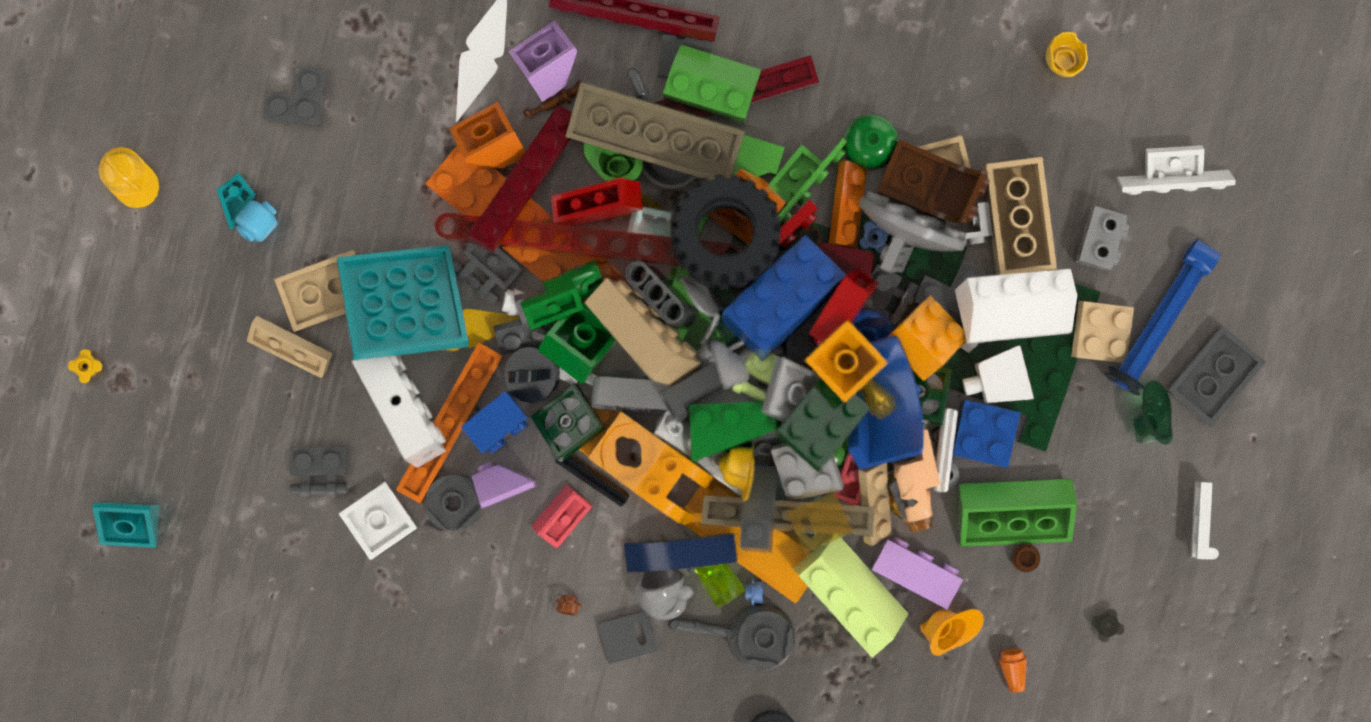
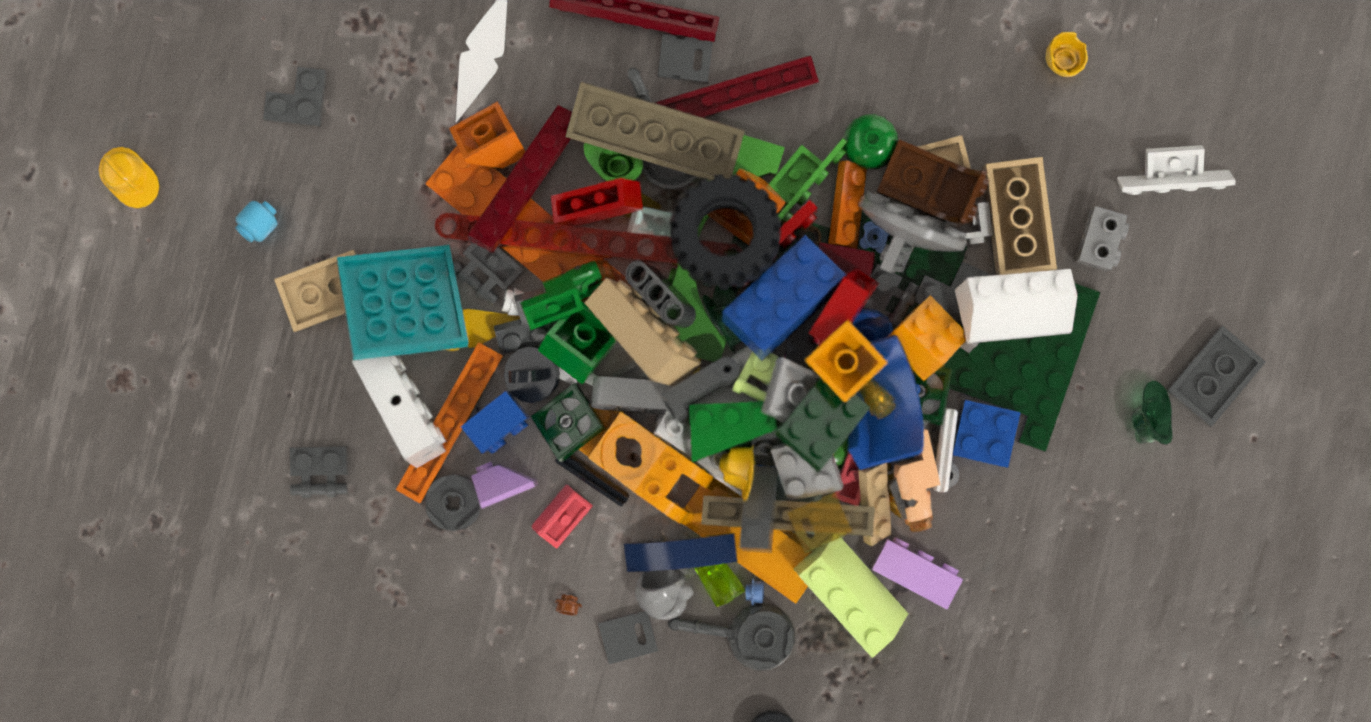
(77, 366): yellow plate -> none
(126, 523): teal slope -> none
(234, 197): teal piece -> none
(289, 347): tan plate -> none
(378, 520): white plate -> none
(546, 60): lavender slope -> none
(559, 98): reddish brown piece -> none
(711, 83): bright green slope -> none
(730, 365): light grey plant -> none
(950, 629): light orange piece -> none
(1000, 378): white torso -> none
(1014, 669): orange cone -> none
(1016, 512): bright green slope -> none
(1026, 558): reddish brown plate -> none
(1102, 331): tan plate -> none
(1108, 617): clear smoke plate -> none
(1197, 262): blue piece -> none
(1201, 522): white hinge -> none

